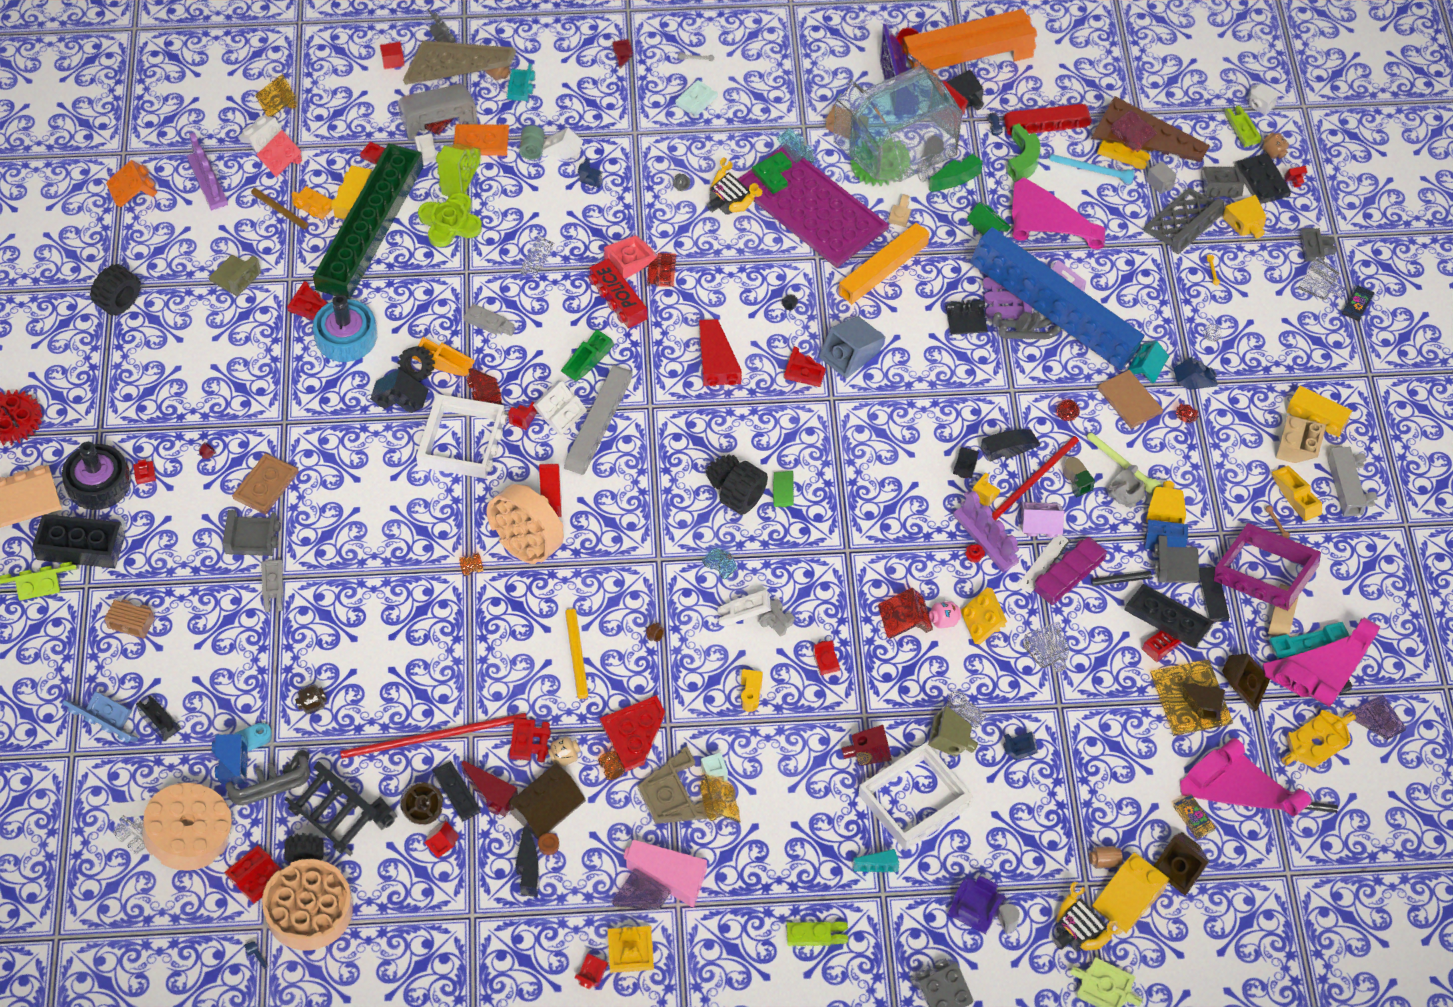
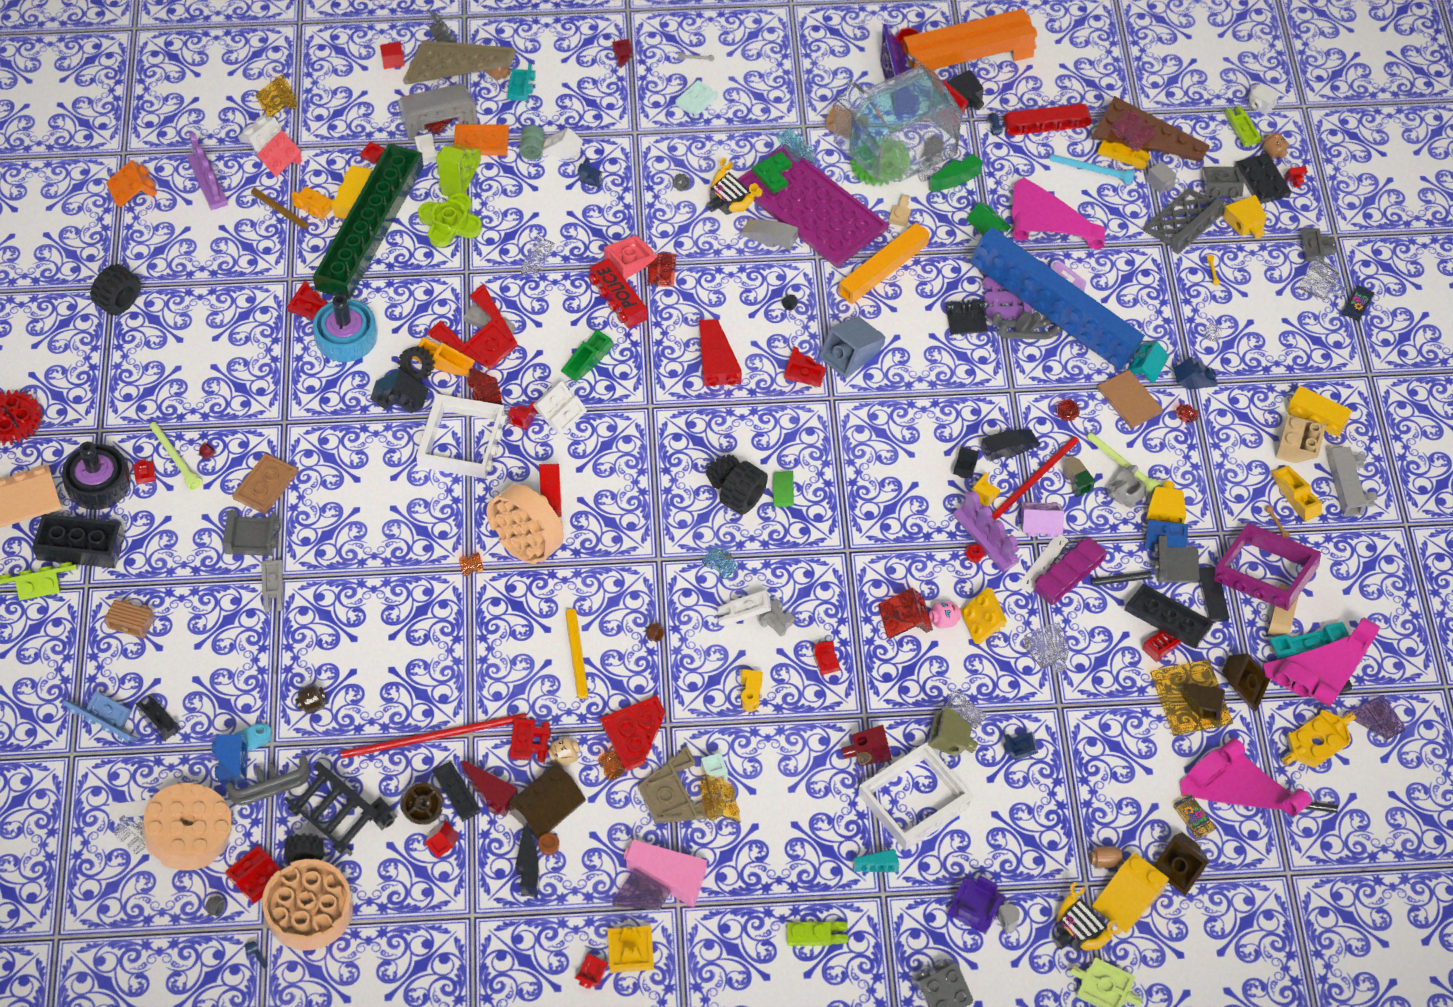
(192, 480): none -> yellowish green piece
(215, 906): none -> dark grey plate
(235, 274): olive bracket -> none
(295, 761): pearl dark grey arm -> none
(488, 344): none -> red wing
(598, 420): light grey beam -> none
(770, 233): none -> light grey slope
(1027, 162): bright green arch -> none

